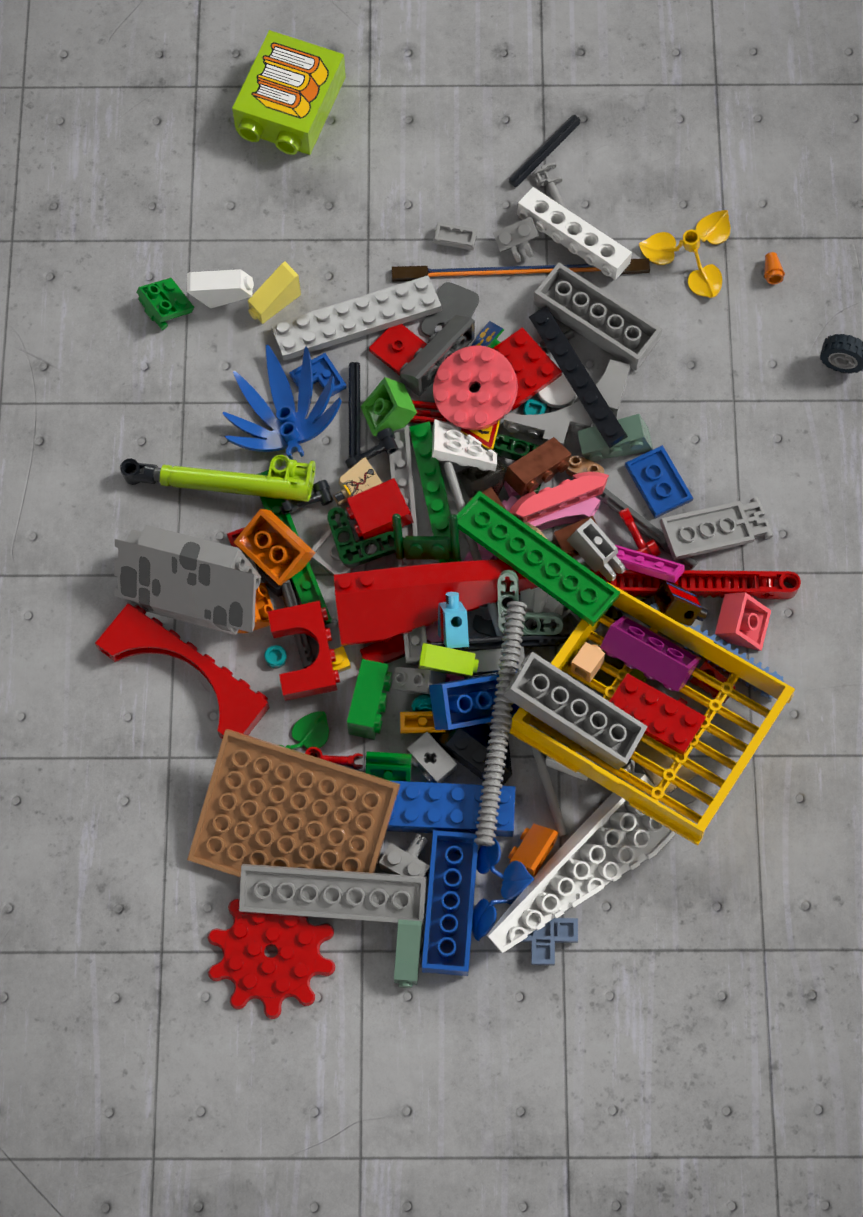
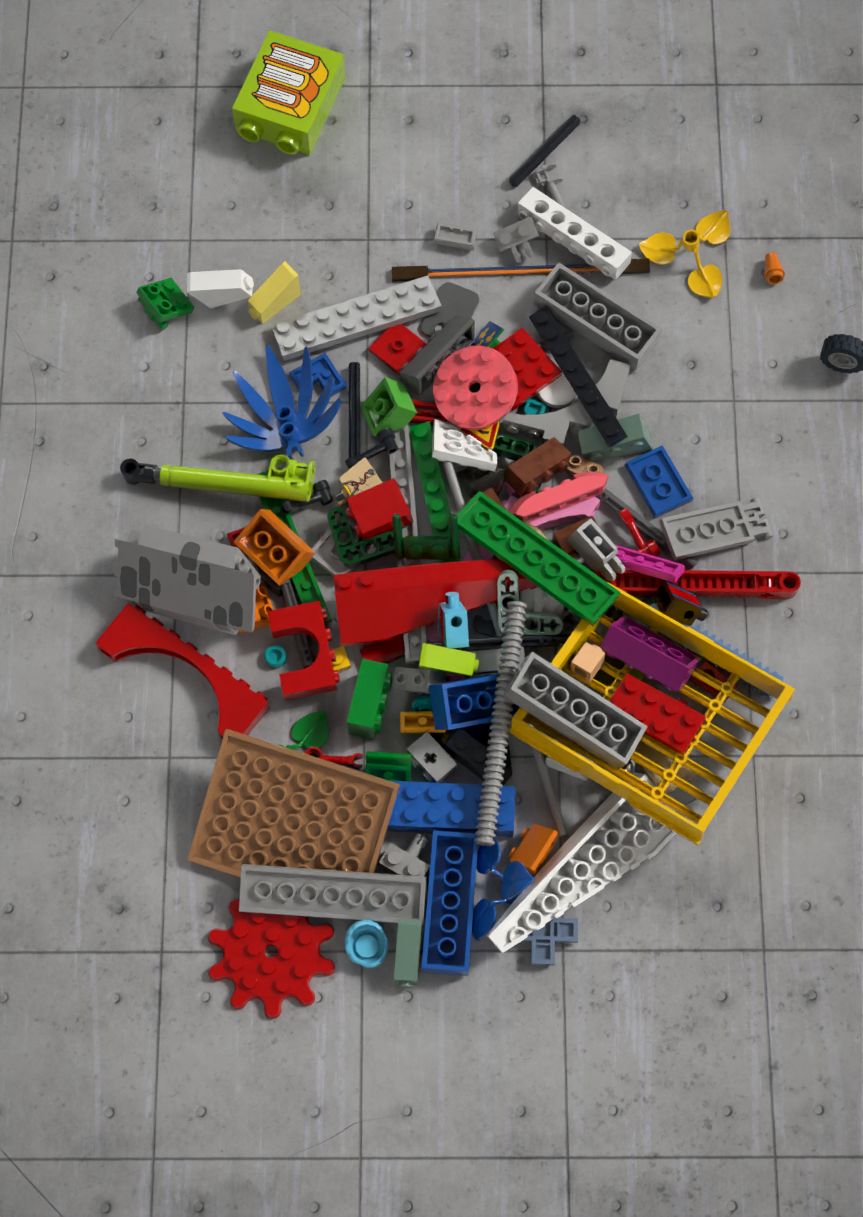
(366, 943): none -> medium azure piece
(743, 621): coral slope -> none

